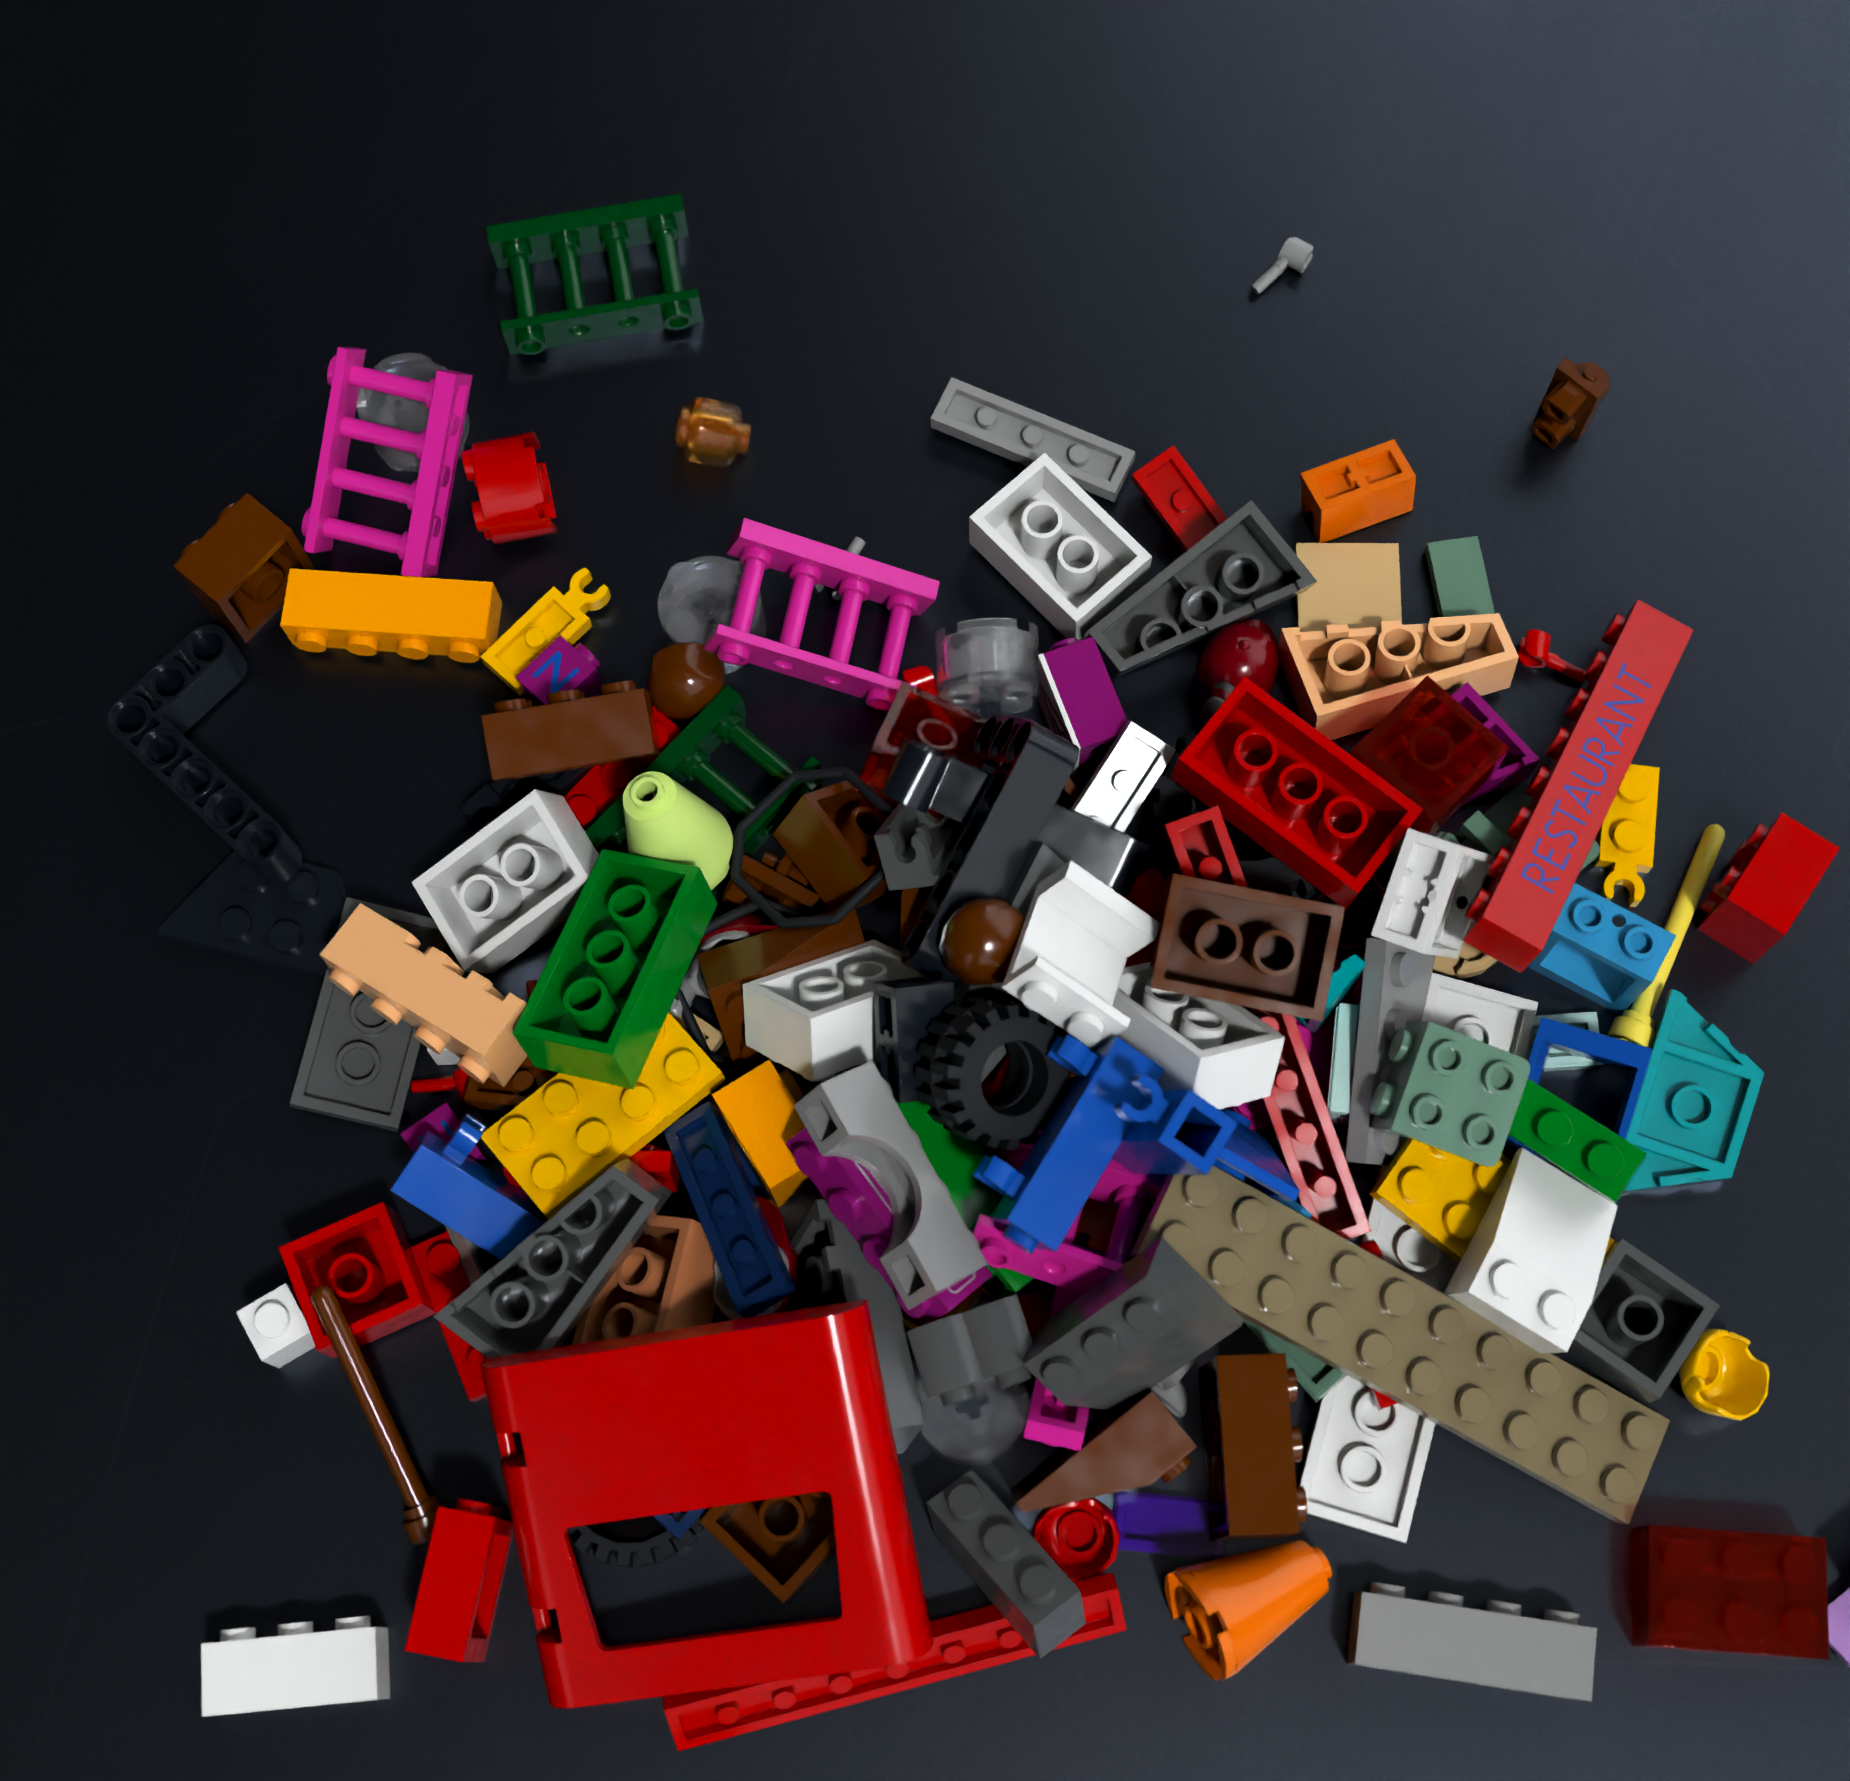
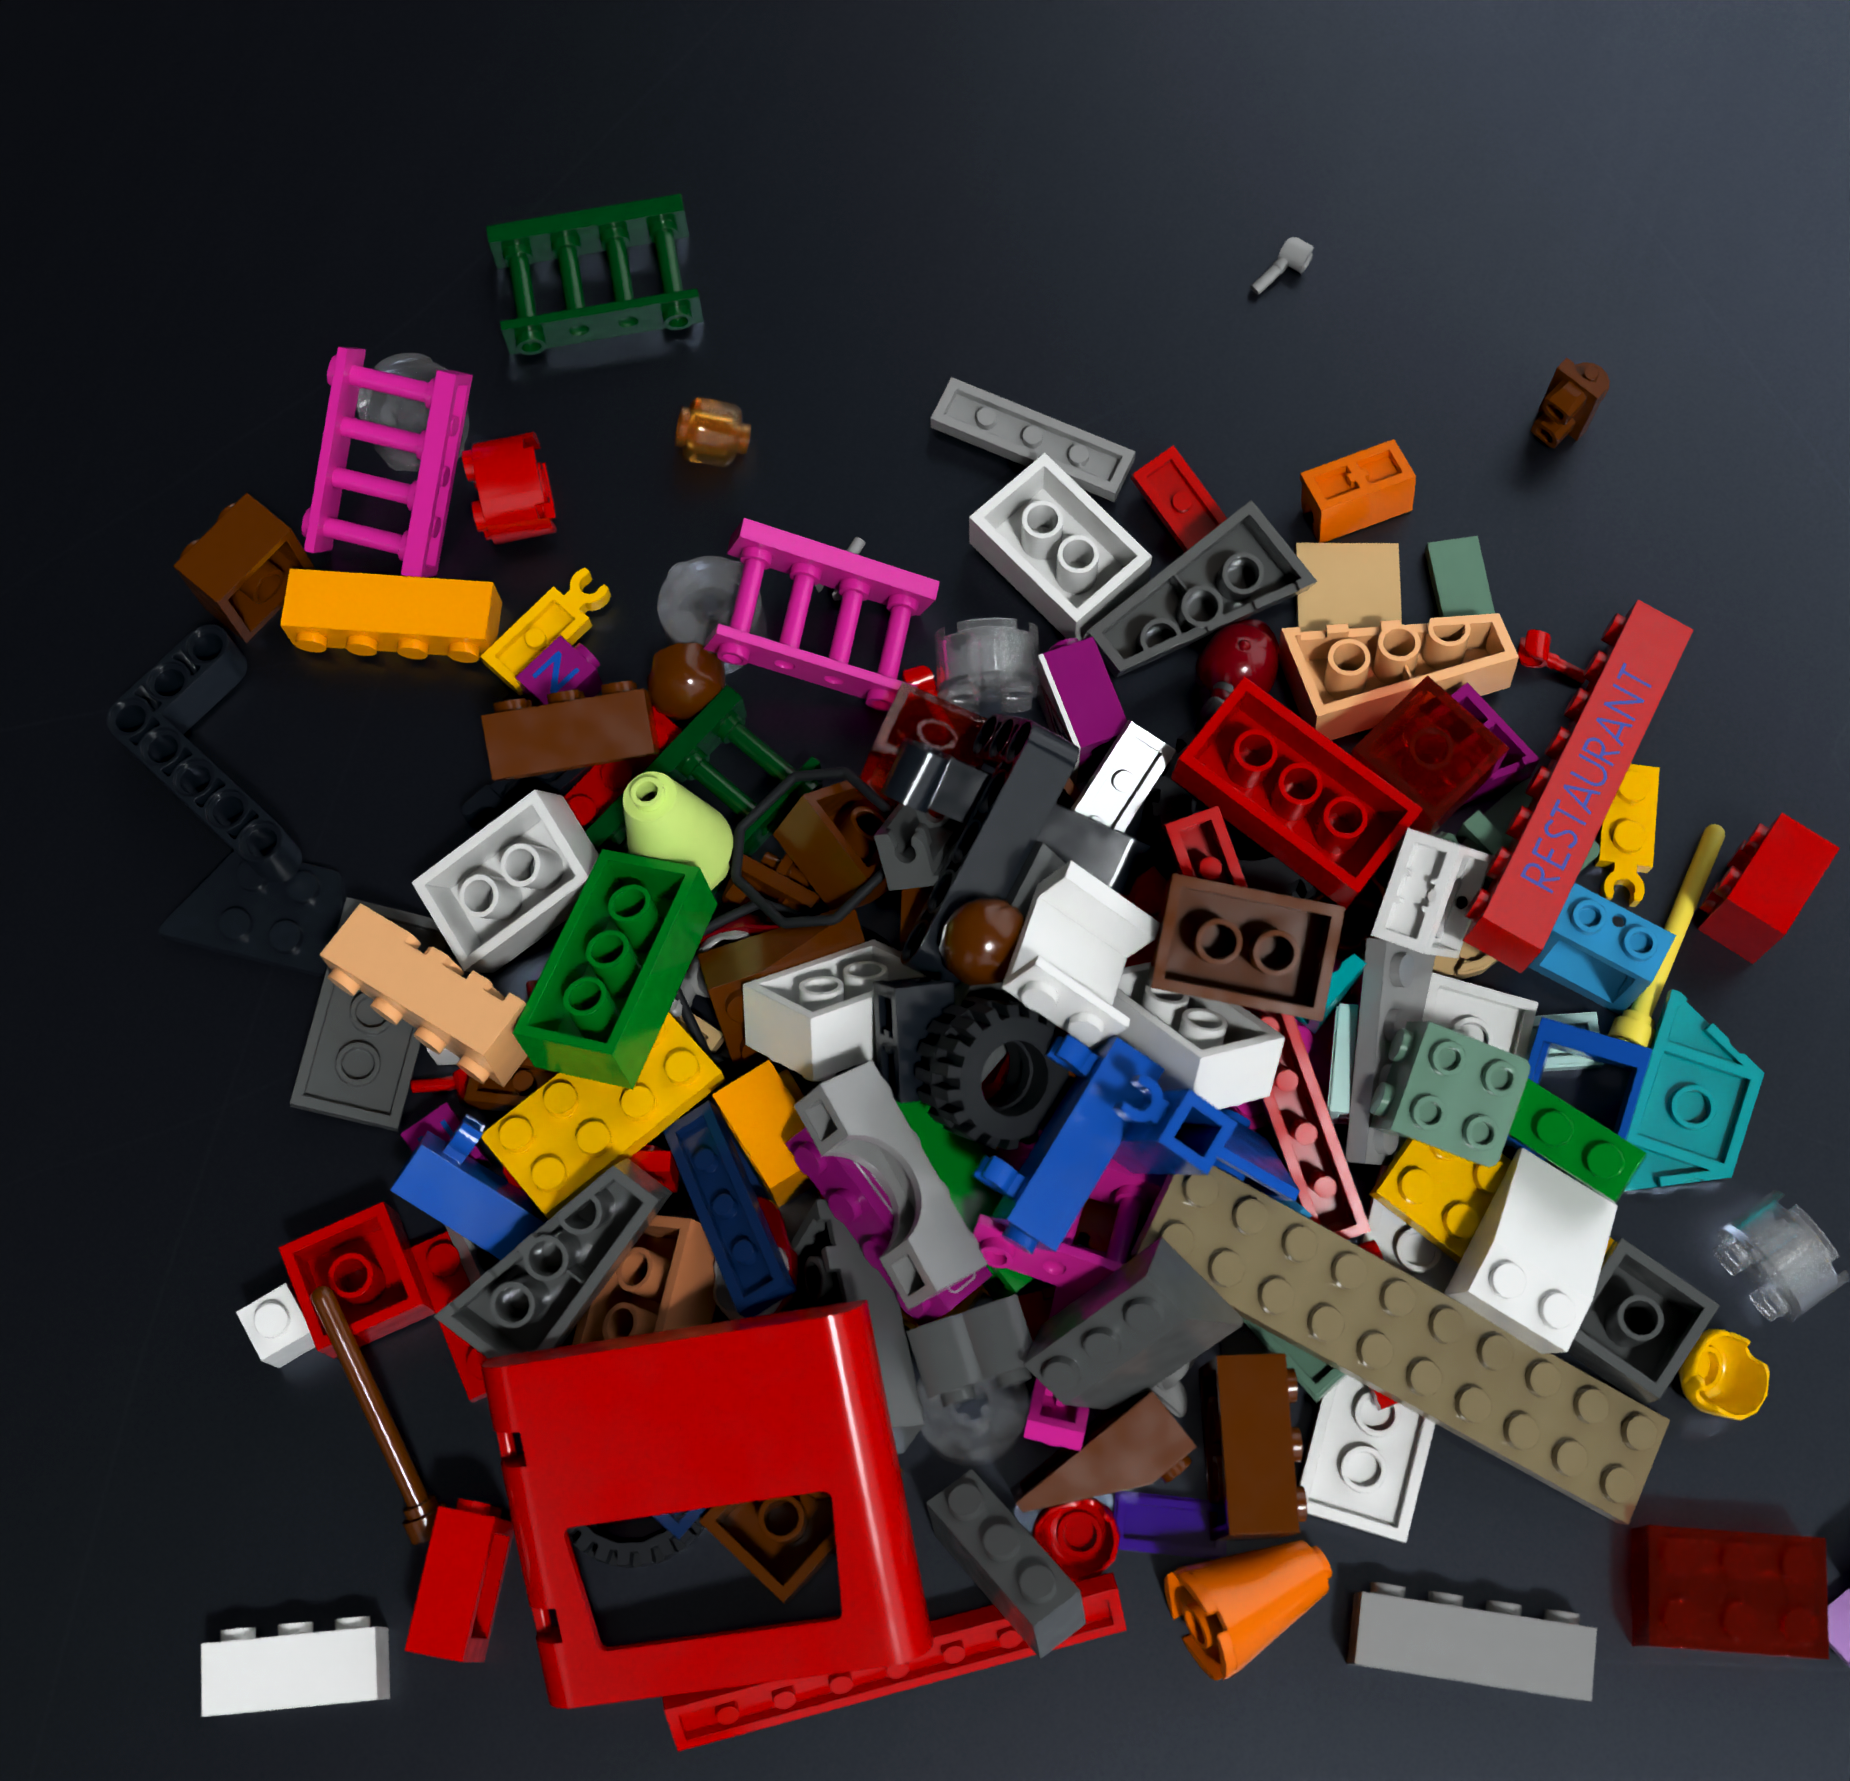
(1780, 1257): none -> clear brick

